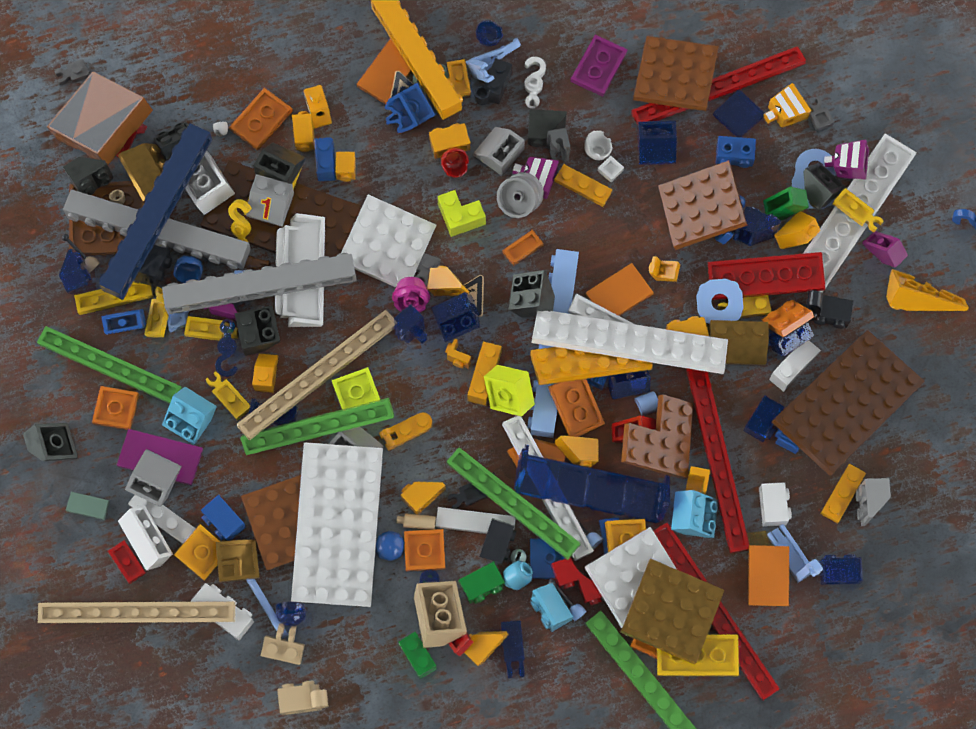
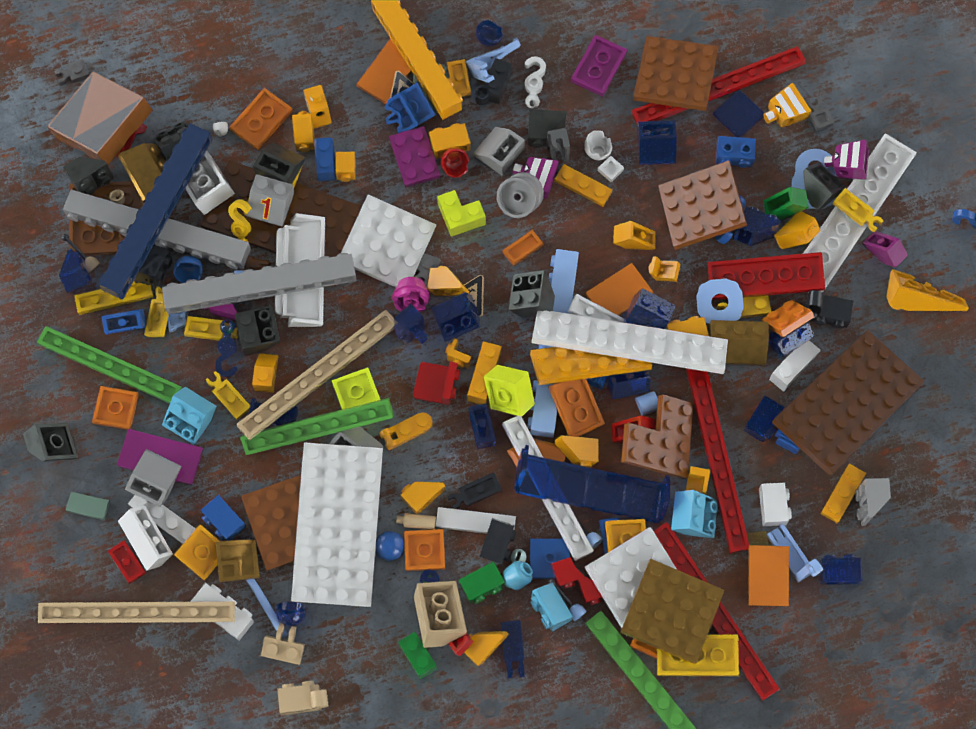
(414, 156): none -> magenta plate
(436, 382): none -> red bracket
(482, 426): none -> clear blue brick
(513, 503): bright green plate -> none
(634, 236): none -> light orange slope
(649, 310): none -> clear blue slope

